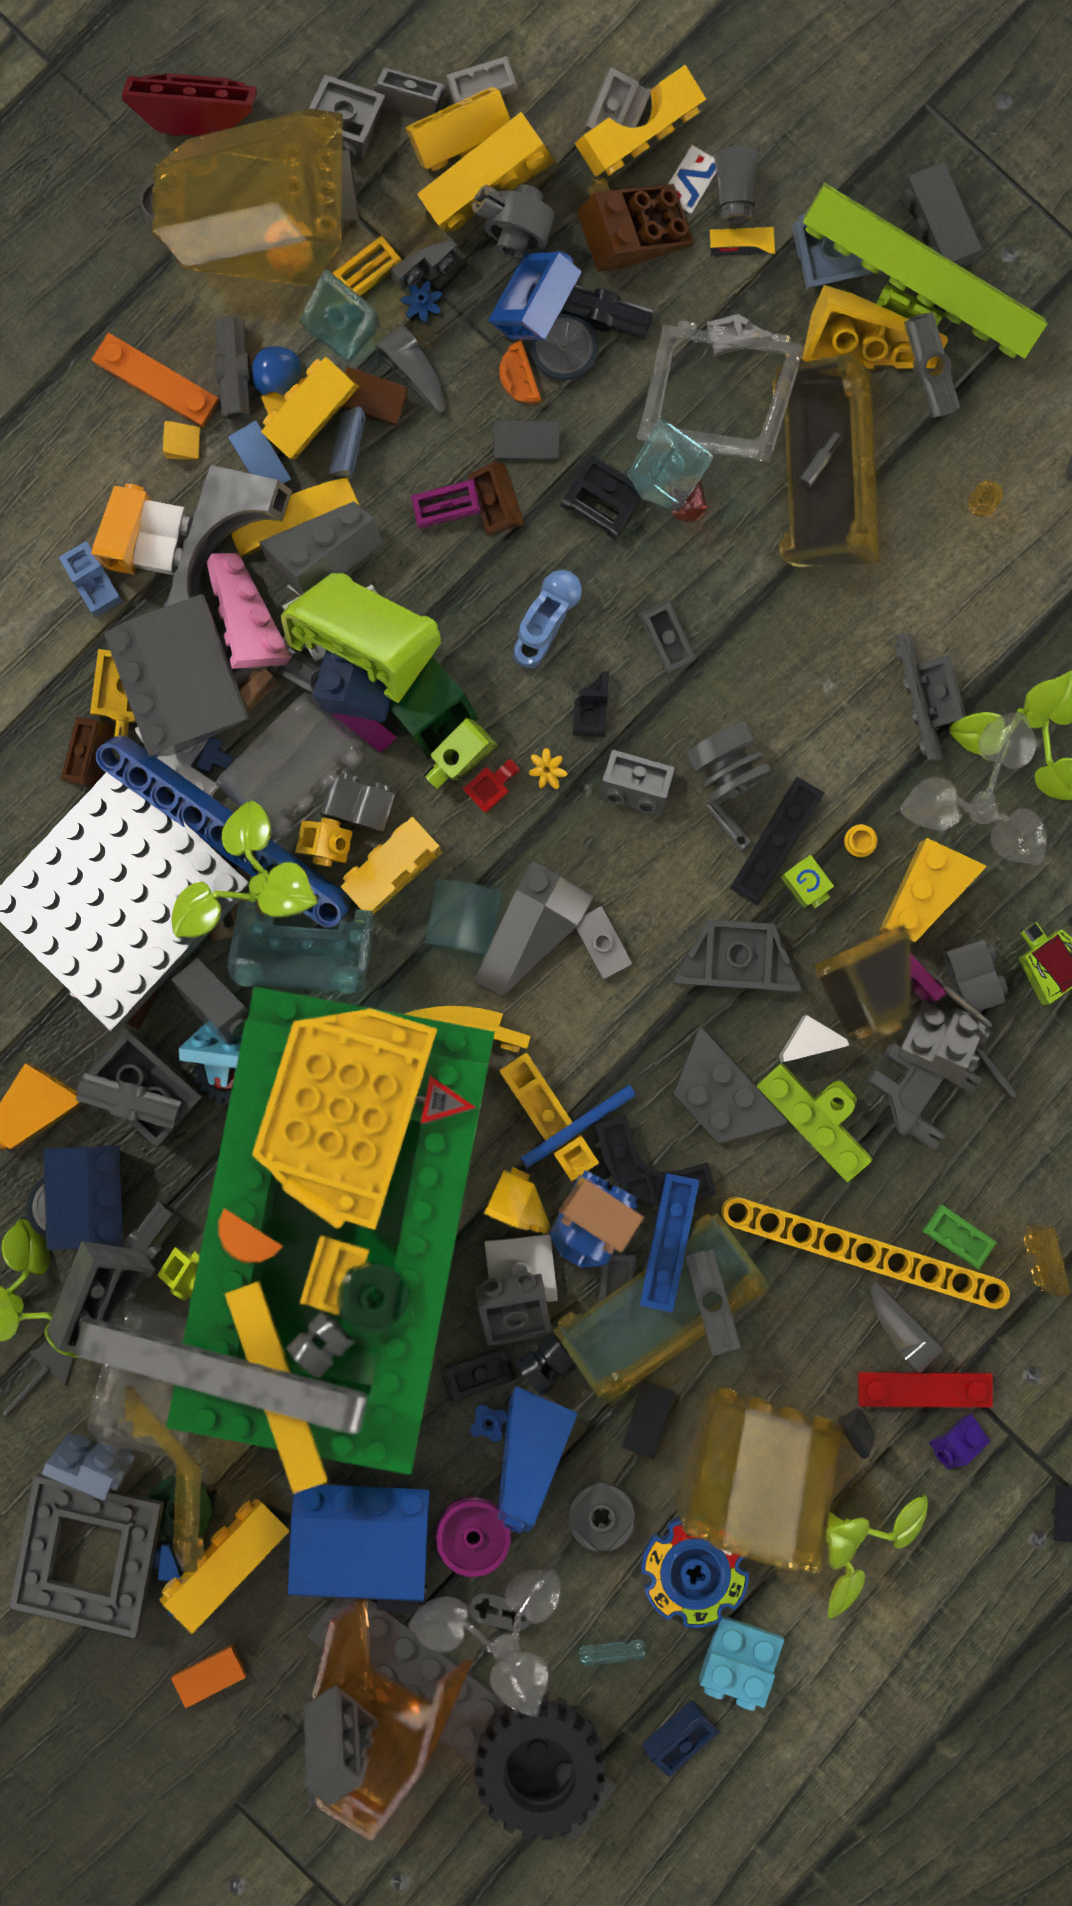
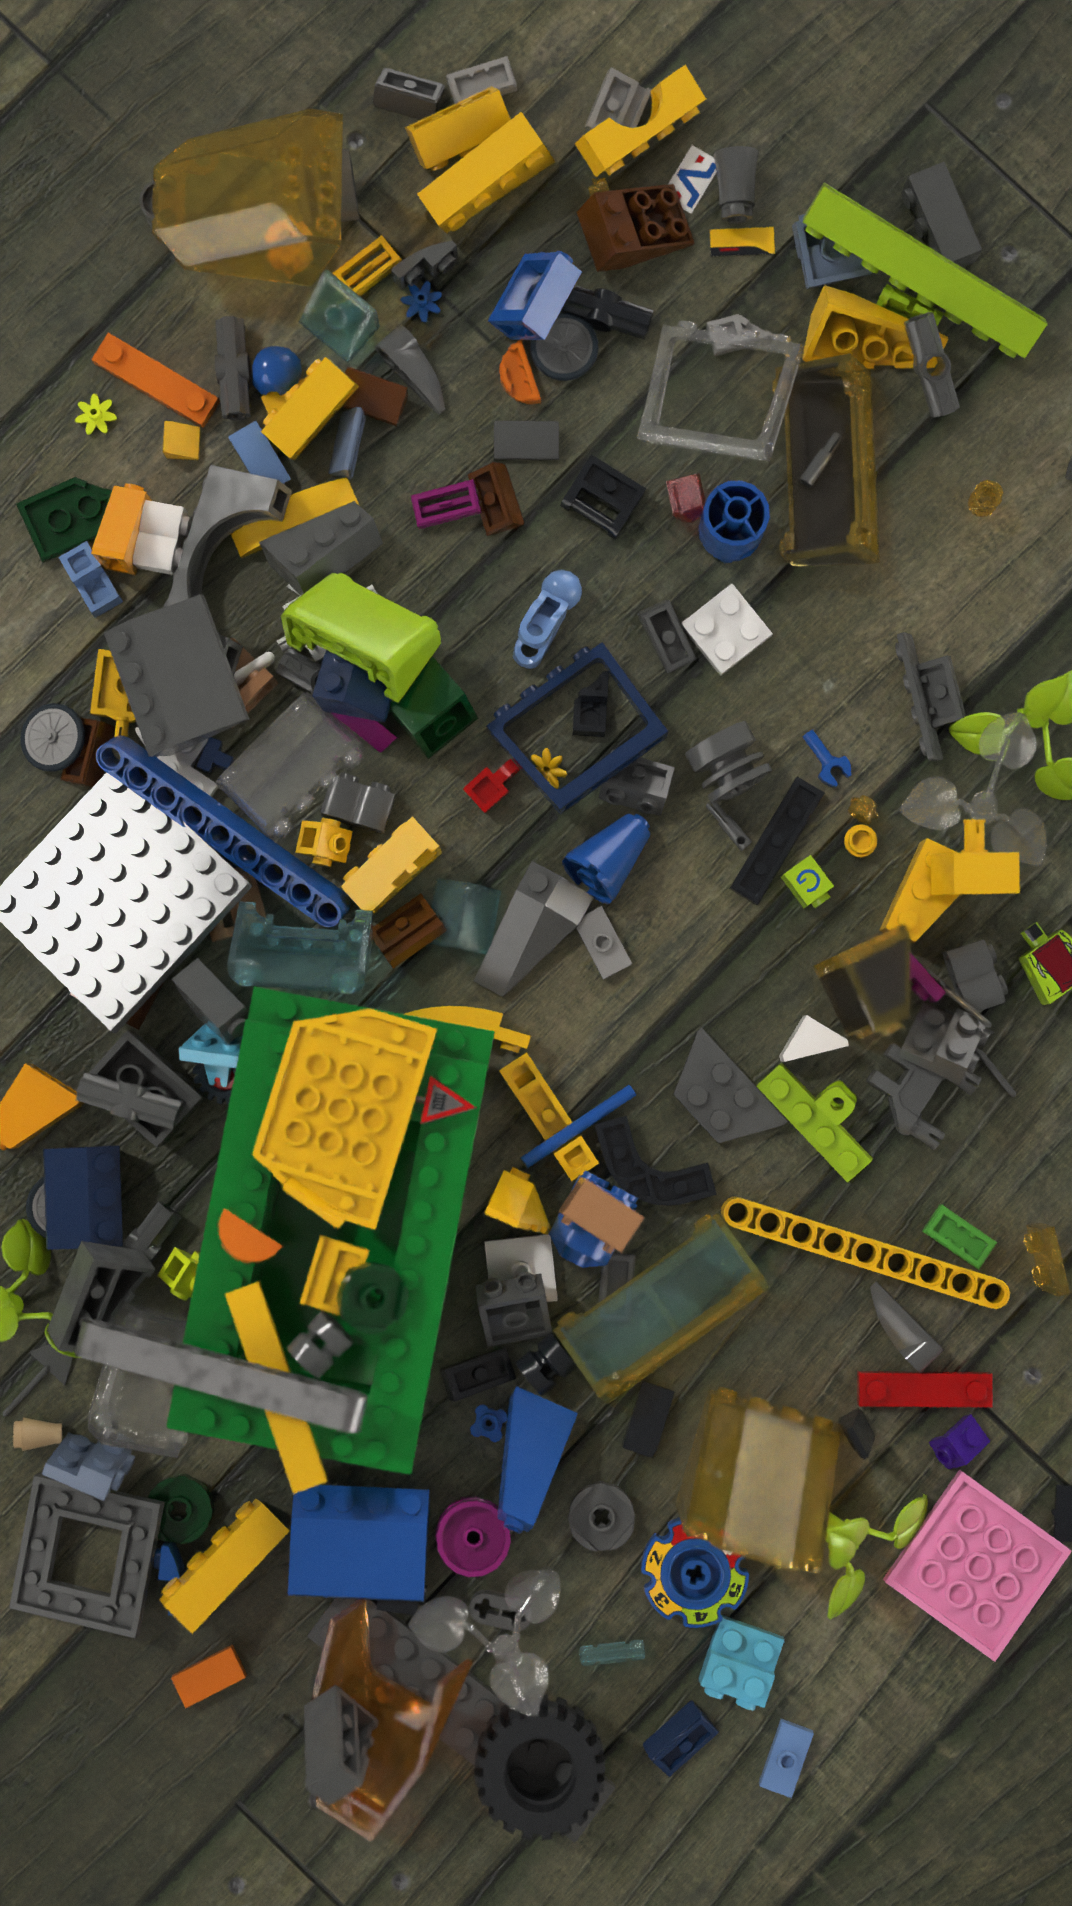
(36, 1433): none -> tan cone
(52, 737): none -> light grey wheel
(64, 516): none -> dark green tile
(97, 419): none -> neon yellow plant
(146, 1422): clear yellow windscreen -> none
(188, 102): dark red wedge -> none
(247, 621): bright pink wing -> none
(278, 894): lime plant -> none
(359, 110): dark grey plate -> none
(407, 930): none -> reddish brown plate
(471, 745): lime torso -> none
(515, 219): dark grey piece -> none
(608, 857): none -> blue cone
(609, 766): none -> dark blue windscreen
(668, 467): clear light blue slope -> none
(669, 1242): blue plate -> none
(717, 1324): dark grey piece -> none
(726, 629): none -> white plate
(733, 521): none -> blue cylinder
(738, 957): dark grey wing -> none
(786, 1758): none -> medium blue plate
(827, 760): none -> blue bar
(863, 809): none -> clear yellow plate
(975, 868): none -> yellow brick
(977, 1565): none -> bright pink plate

